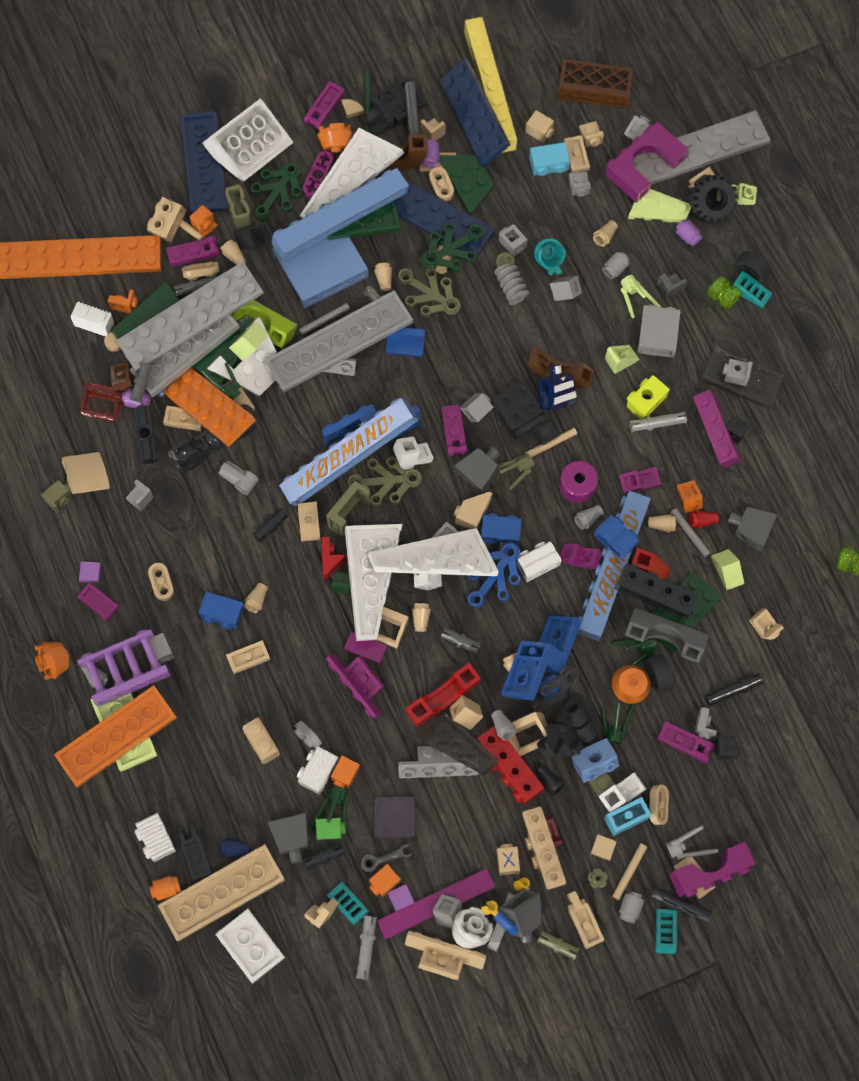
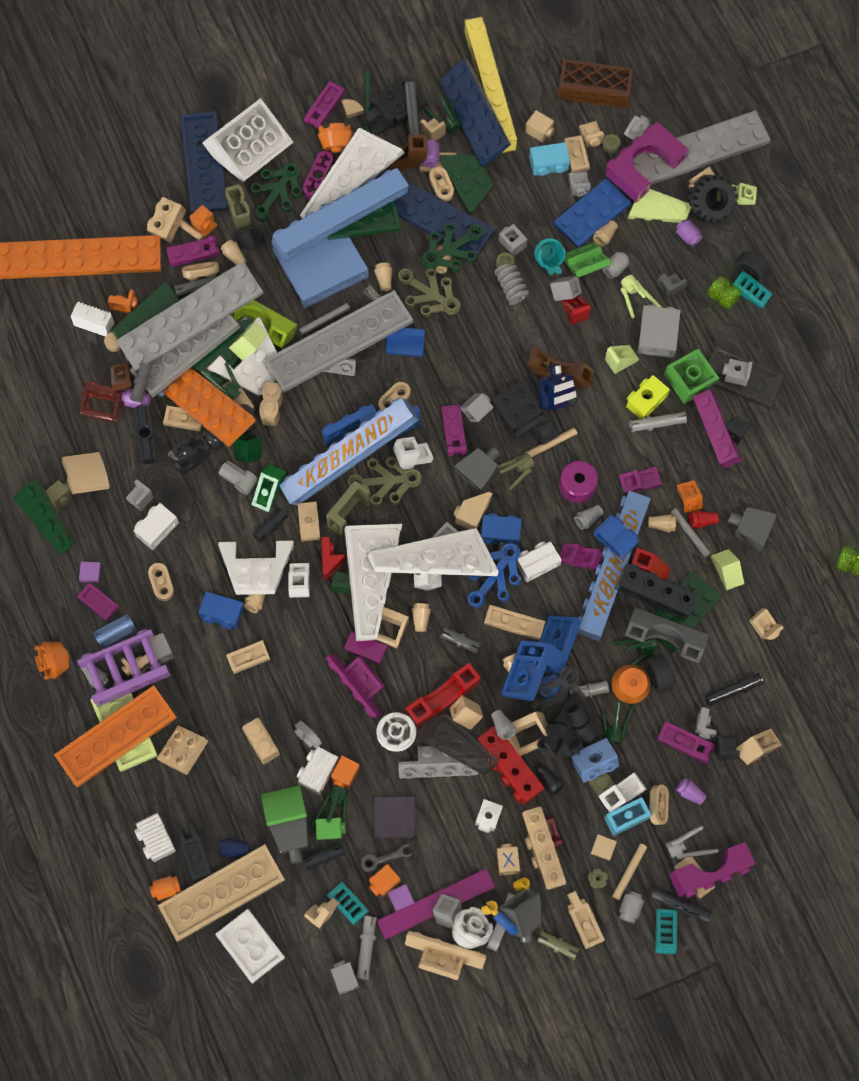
(43, 514): none -> dark green wing
(115, 632): none -> medium blue tile
(142, 661): none -> tan bracket
(155, 526): none -> white brick
(182, 750): none -> tan plate
(248, 448): none -> dark green panel
(255, 574): none -> white wing
(268, 487): none -> green slope
(271, 403): none -> tan brick
(283, 805): none -> bright green slope
(299, 580): none -> white brick
(344, 977): none -> light grey brick
(392, 394): none -> tan plate
(396, 731): none -> white cone
(451, 120): none -> dark green plant
(488, 816): none -> white brick
(514, 622): none -> tan tile
(576, 309): none -> red slope
(586, 259): none -> bright green slope
(591, 213): none -> blue plate
(593, 689): none -> light grey axle
(611, 143): none -> olive tile
(690, 375): none -> bright green slope
(690, 791): none -> medium lavender cone
(758, 746): none -> tan slope

